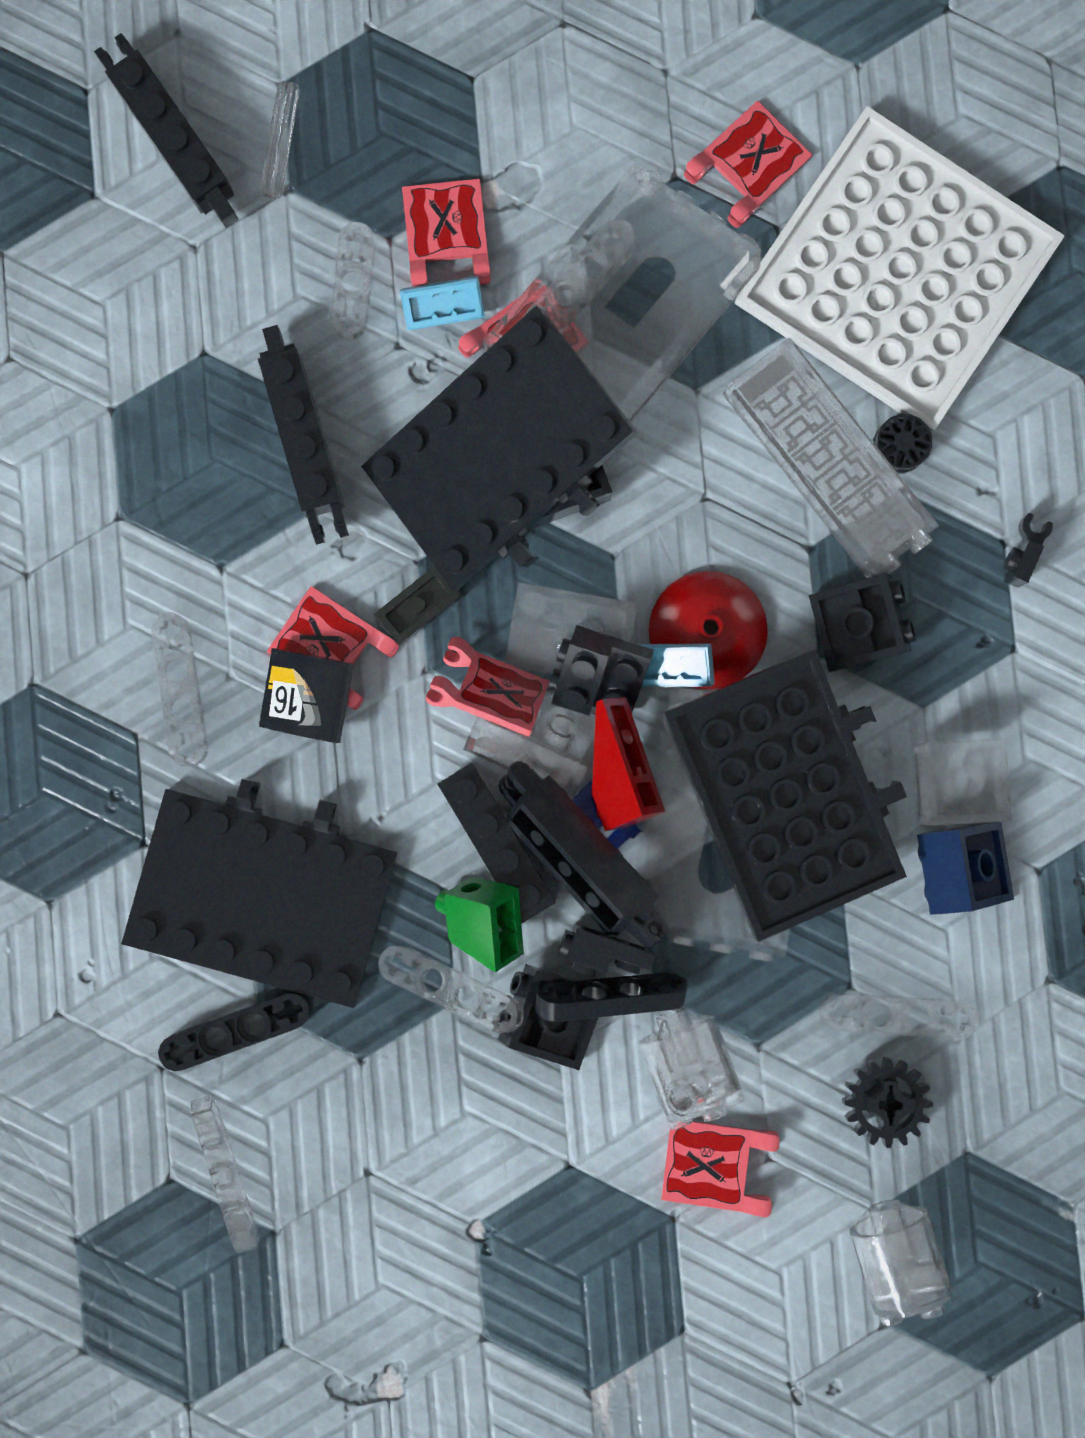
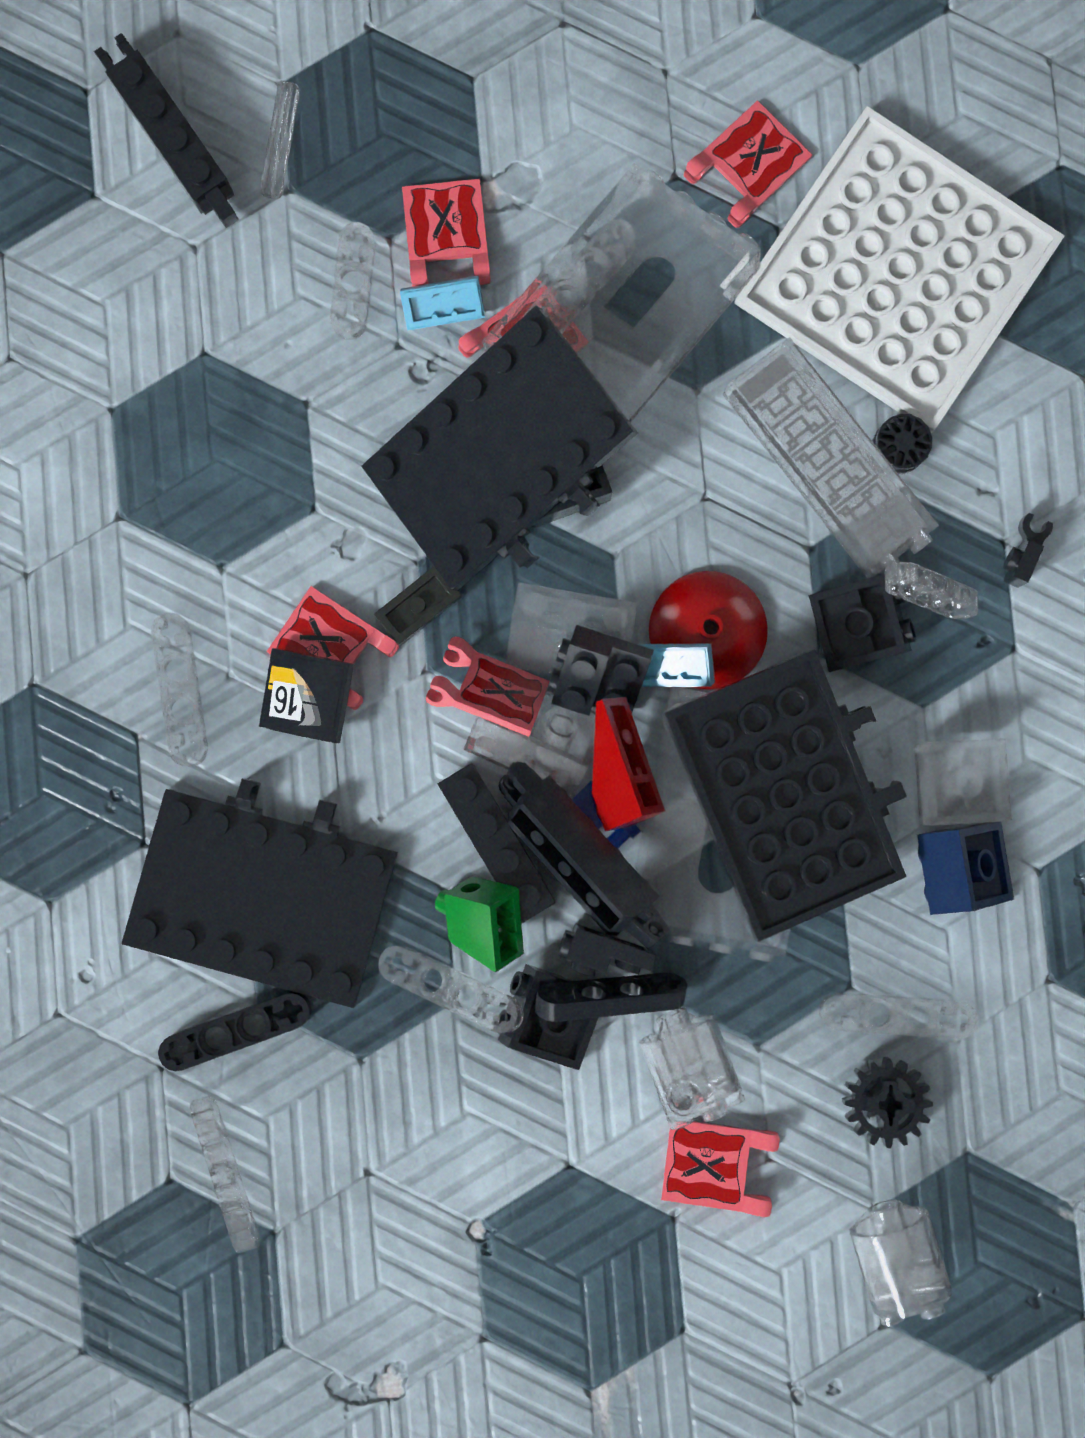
(301, 433): black hinge -> none
(931, 590): none -> clear beam

